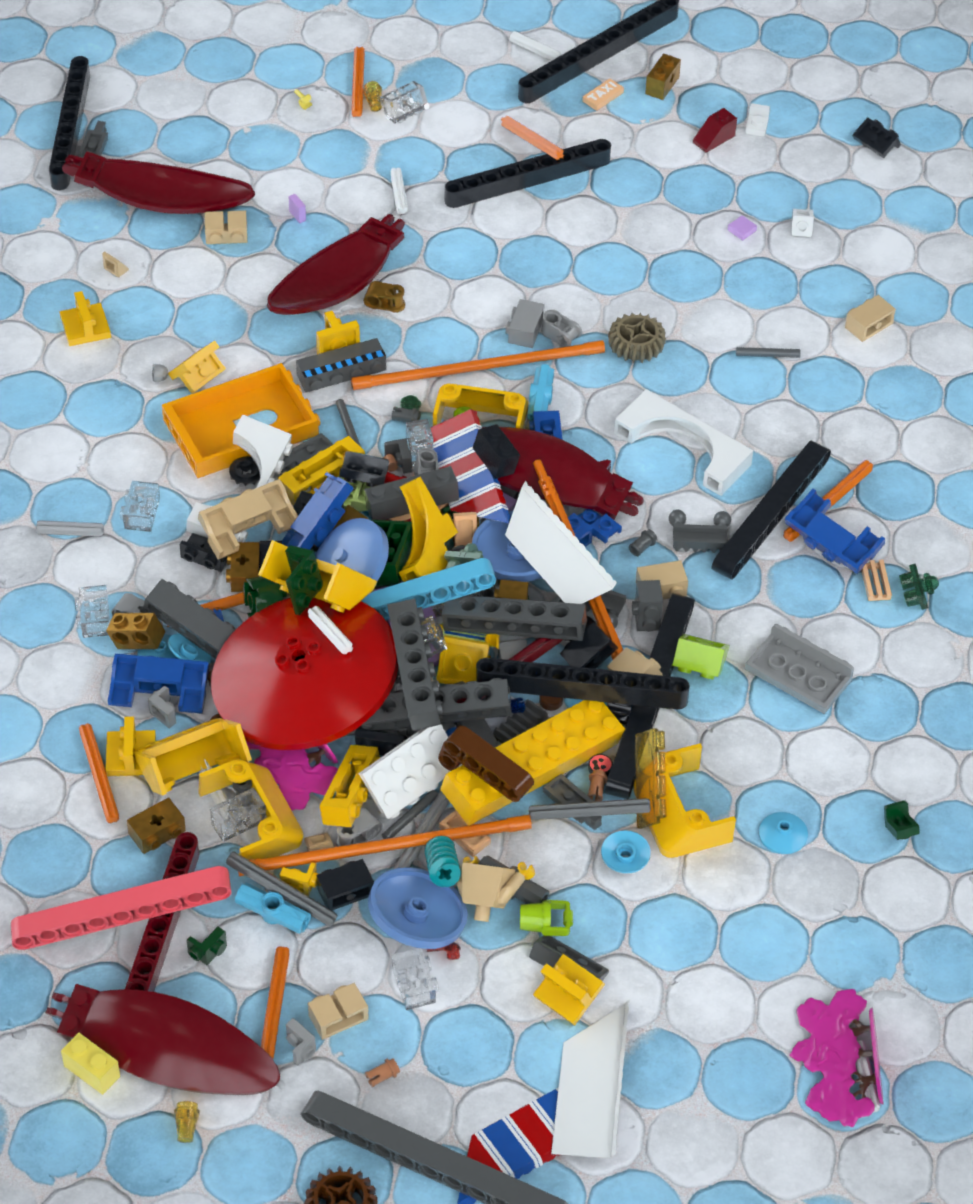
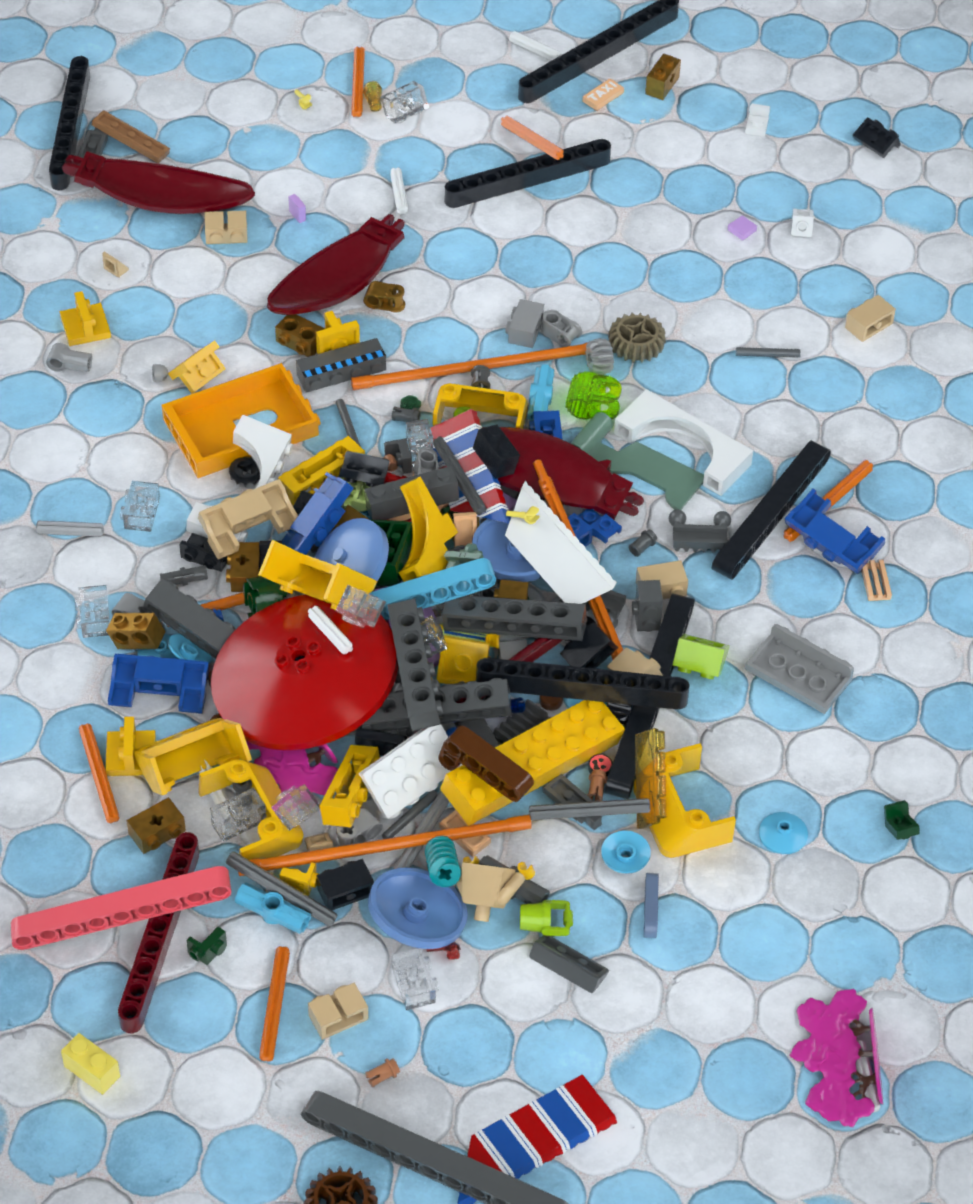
(62, 357): none -> light grey piece
(130, 136): none -> medium nougat tile
(161, 707): light grey bracket -> none
(167, 1041): dark red windscreen -> none
(186, 1120): clear yellow cone -> none
(199, 574): none -> dark grey pin
(295, 806): none -> clear brick
(298, 334): none -> pearl gold brick
(301, 1040): light grey bracket -> none
(304, 577): dark green bracket -> none
(305, 451): dark grey hinge -> none
(360, 607): none -> clear brick
(463, 481): none -> dark grey axle
(483, 378): none -> dark grey bush
(529, 516): none -> light yellow hand
(568, 989): yellow bracket -> none
(589, 392): none -> clear neon green piece
(591, 1088): white sticker -> none
(599, 356): none -> light grey gear
(640, 461): none -> sand green door
(651, 905): none -> sand blue beam
(716, 130): dark red slope -> none
(917, 595): clear green hips -> none

